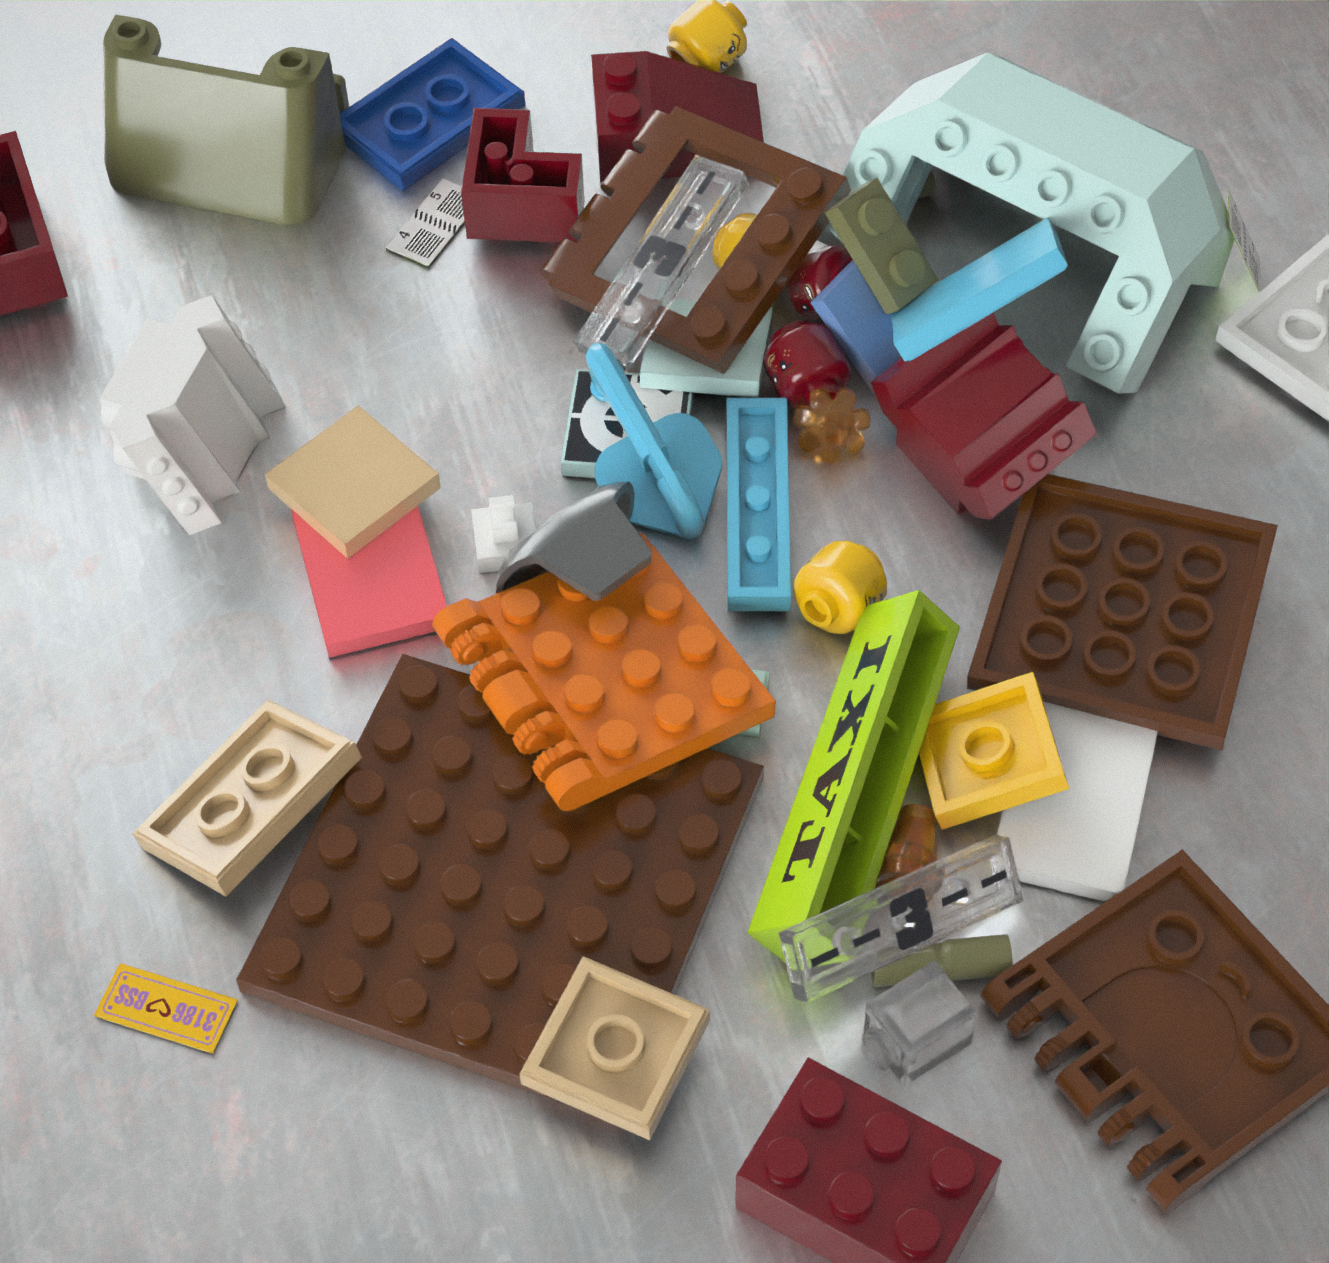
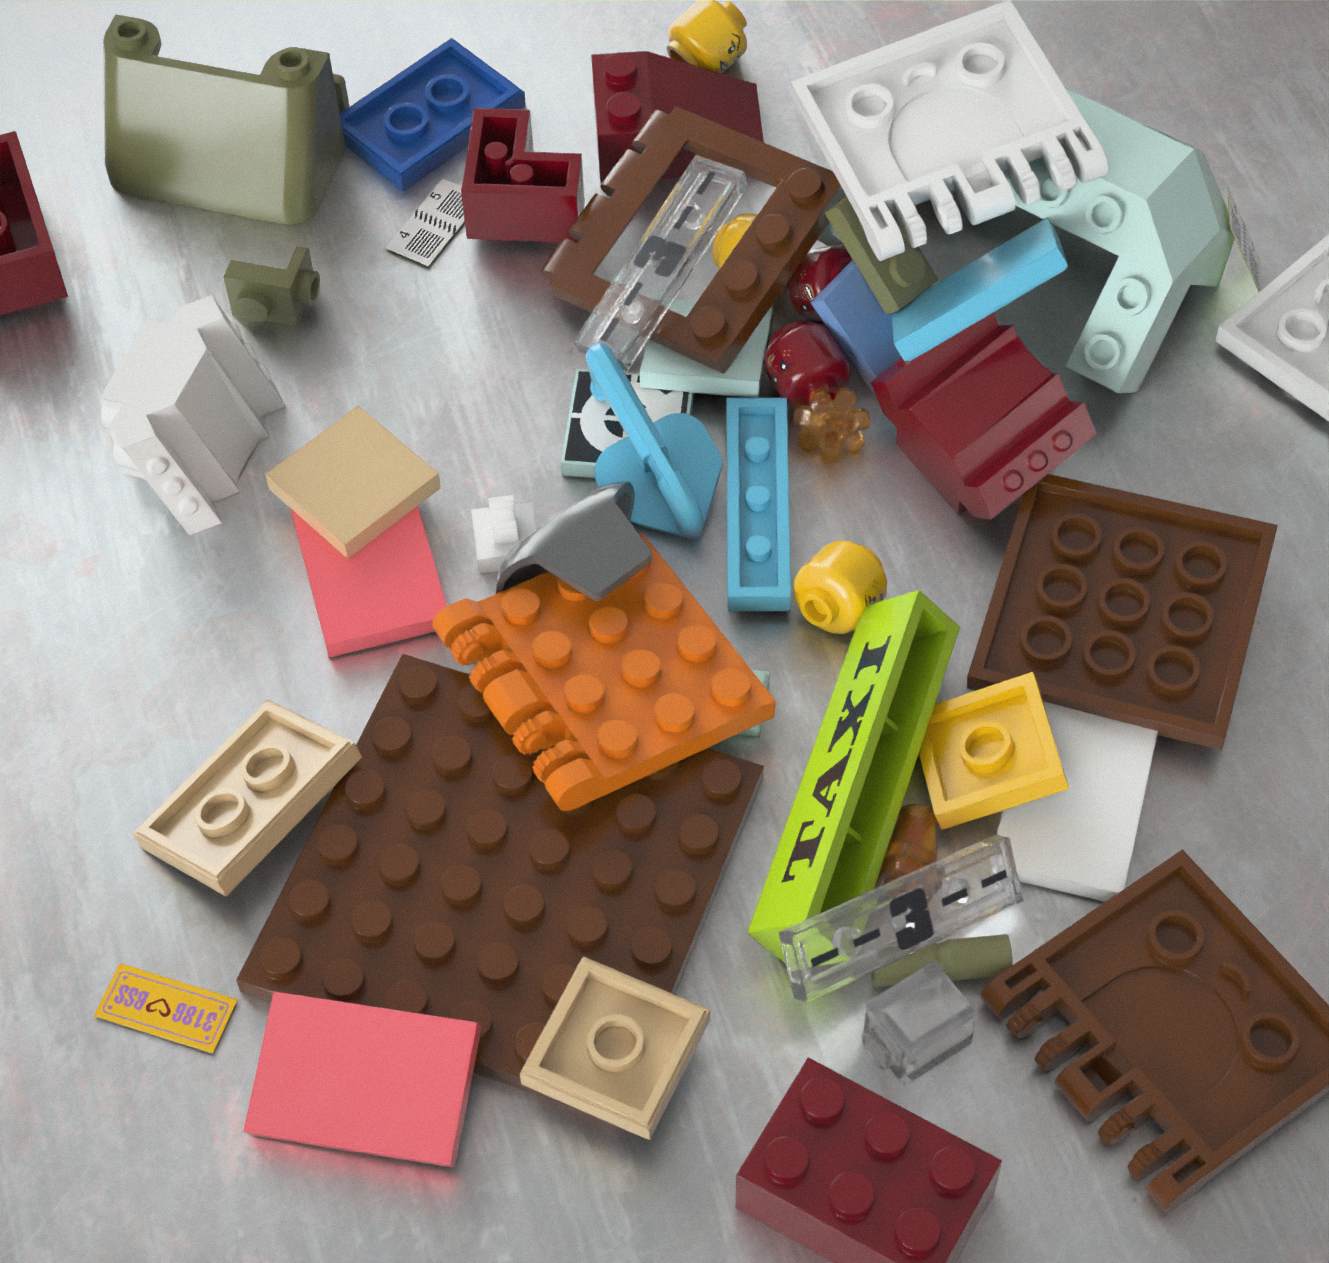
(271, 292): none -> olive bracket
(363, 1079): none -> coral tile
(947, 118): none -> white hinge

